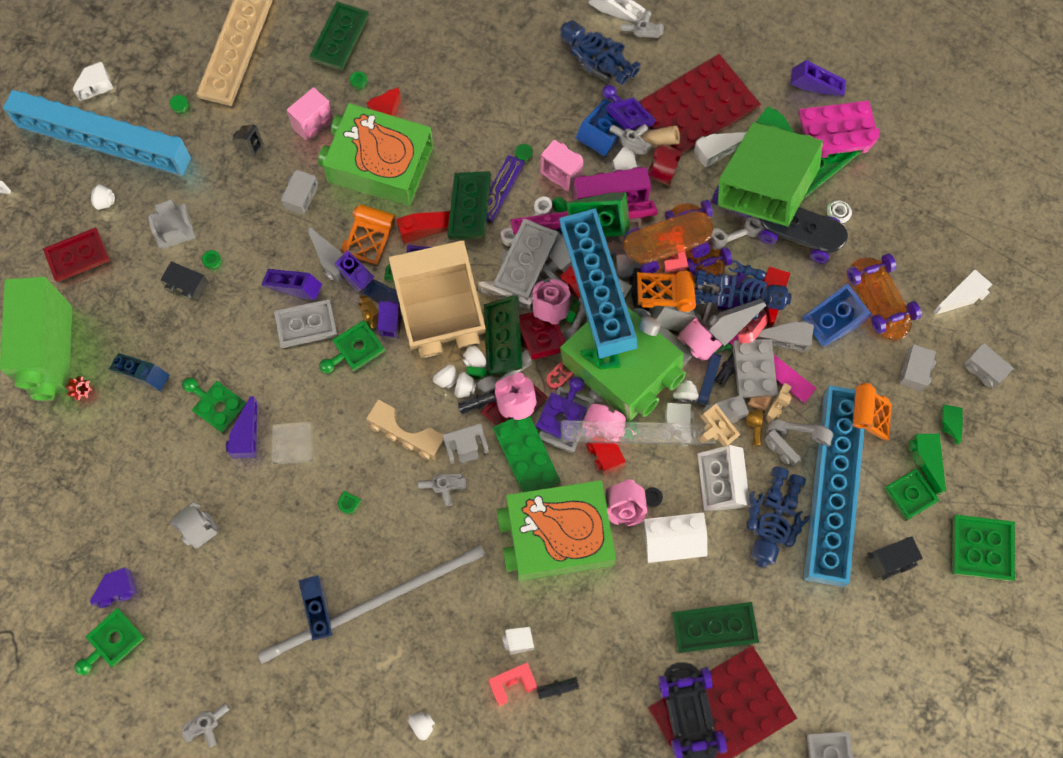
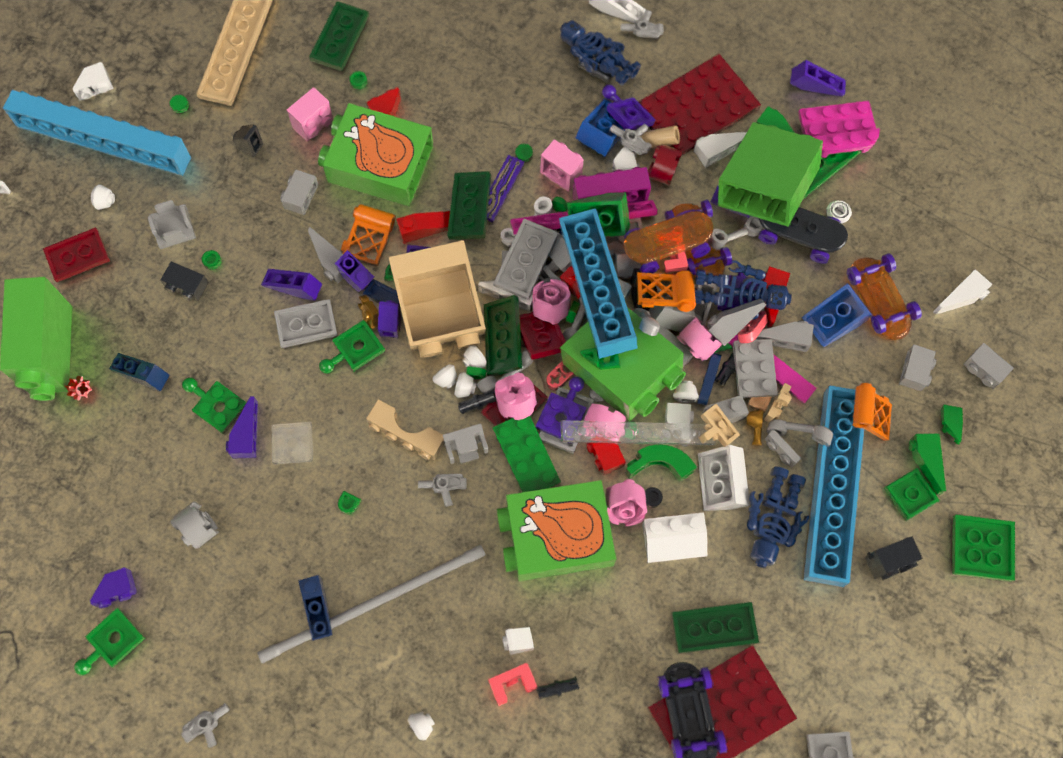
(664, 455): none -> green arch

